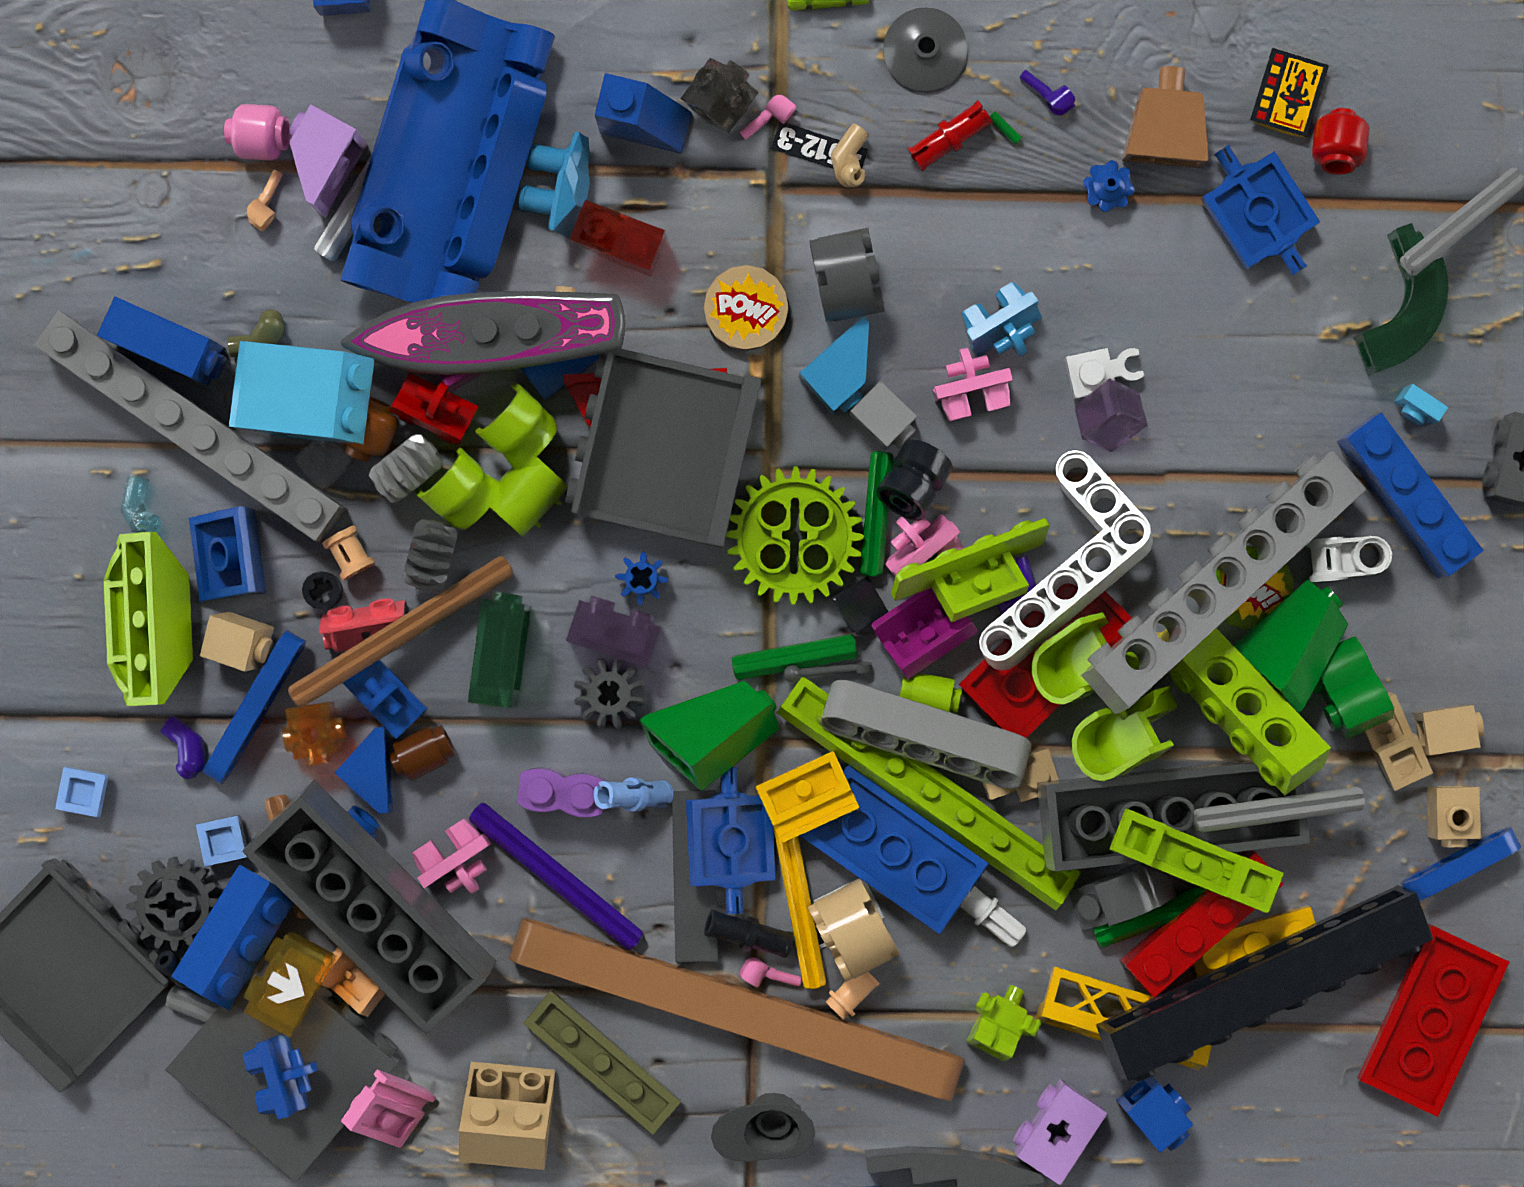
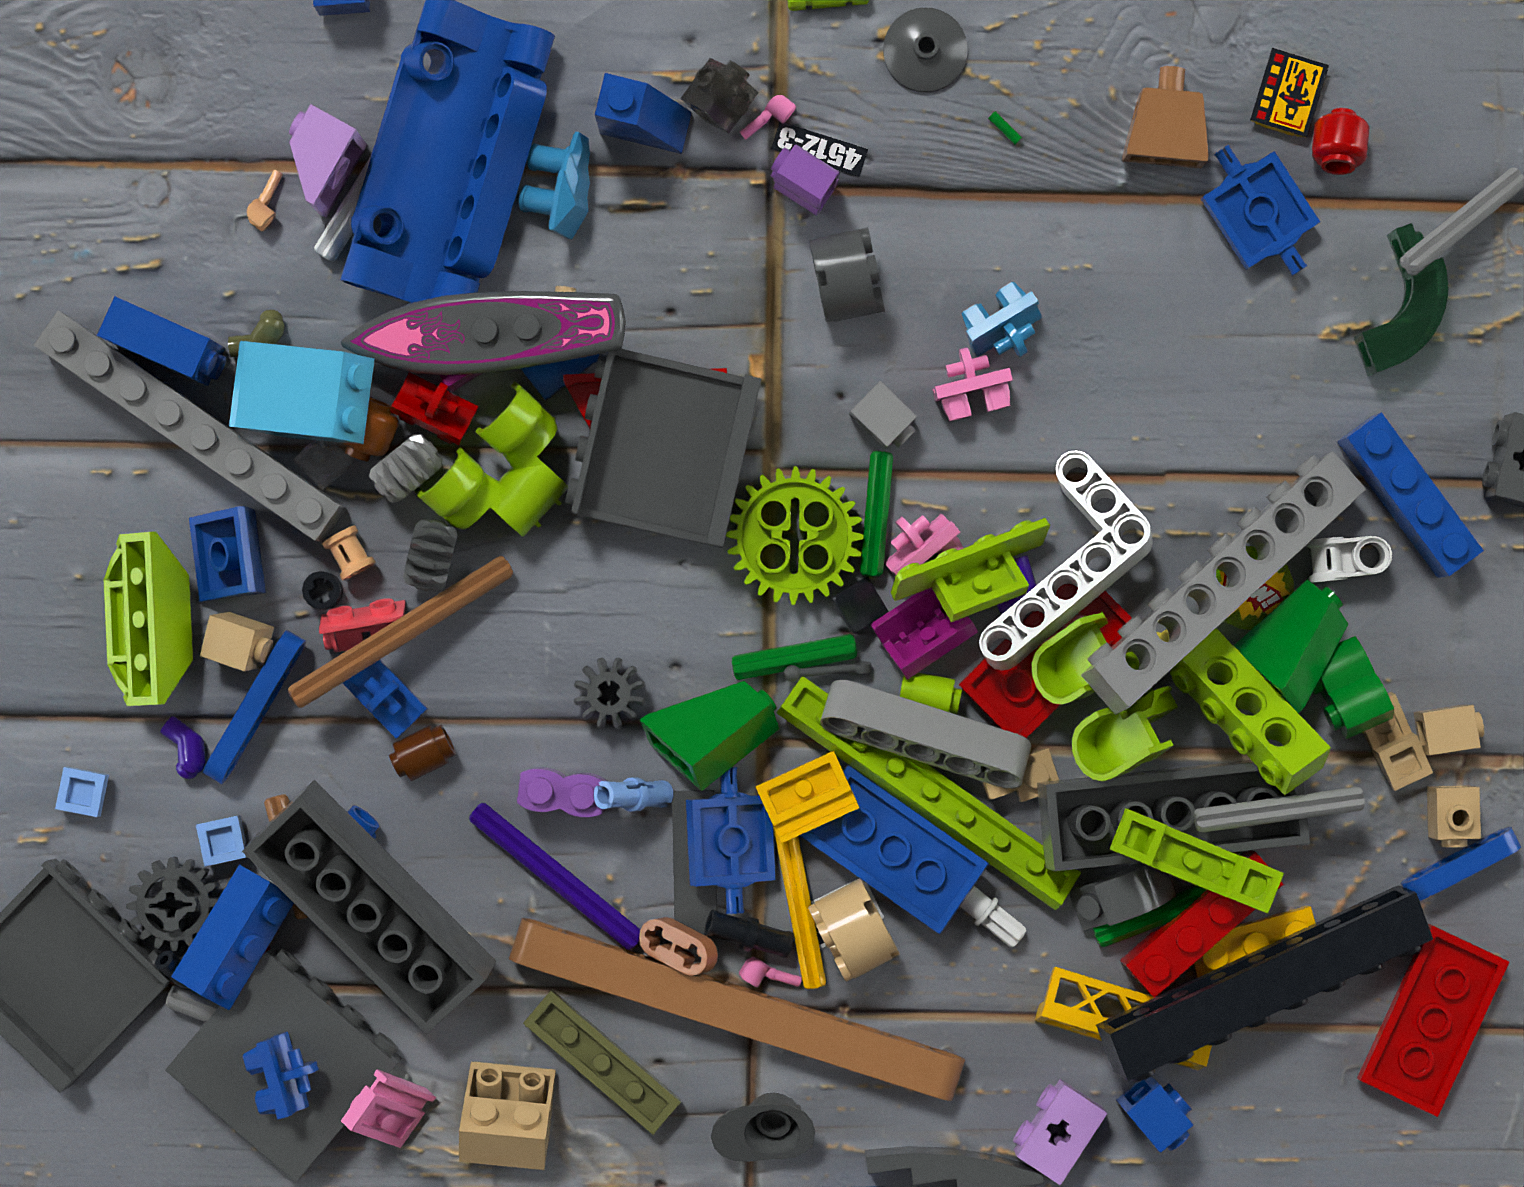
(133, 507): clear light blue arm -> none
(257, 132): bright pink head -> none
(289, 983): clear yellow brick -> none
(298, 733): clear orange brick -> none
(353, 984): light nougat bracket -> none
(369, 770): blue slope -> none
(434, 865): bright pink hips -> none
(499, 651): clear green window -> none
(613, 633): clear purple brick -> none
(619, 238): clear red slope -> none
(640, 590): blue gear -> none
(682, 938): none -> nougat beam
(746, 307): tile -> none
(804, 178): none -> medium lavender brick
(840, 370): dark azure slope -> none
(845, 158): tan arm -> none
(851, 994): light nougat pin -> none
(914, 479): black wheel -> none
(950, 135): red pin -> none
(1001, 1024): lime piece -> none
(1058, 101): dark purple hand -> none
(1094, 368): white plate -> none
(1108, 186): blue plant -> none
(1110, 415): clear purple panel -> none
(1420, 406): medium azure plate -> none

